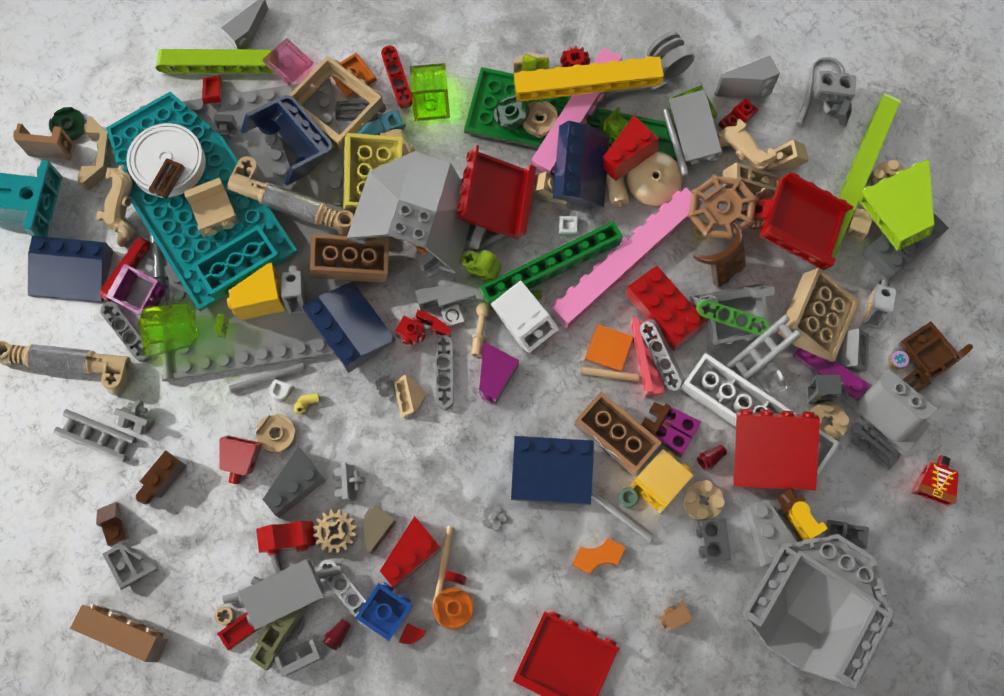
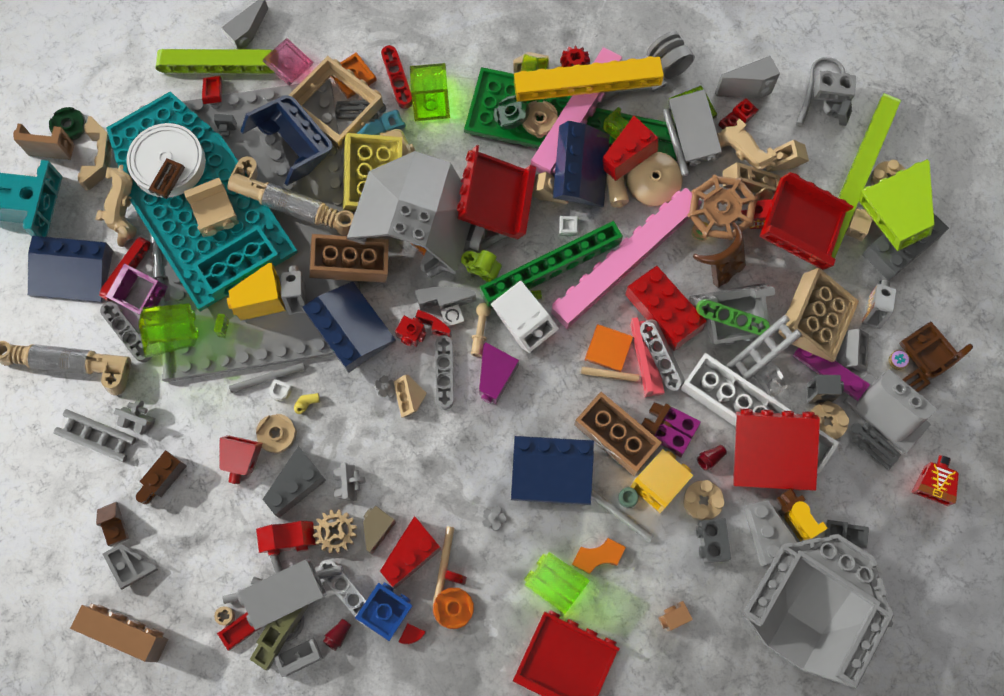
(555, 583): none -> clear neon green slope

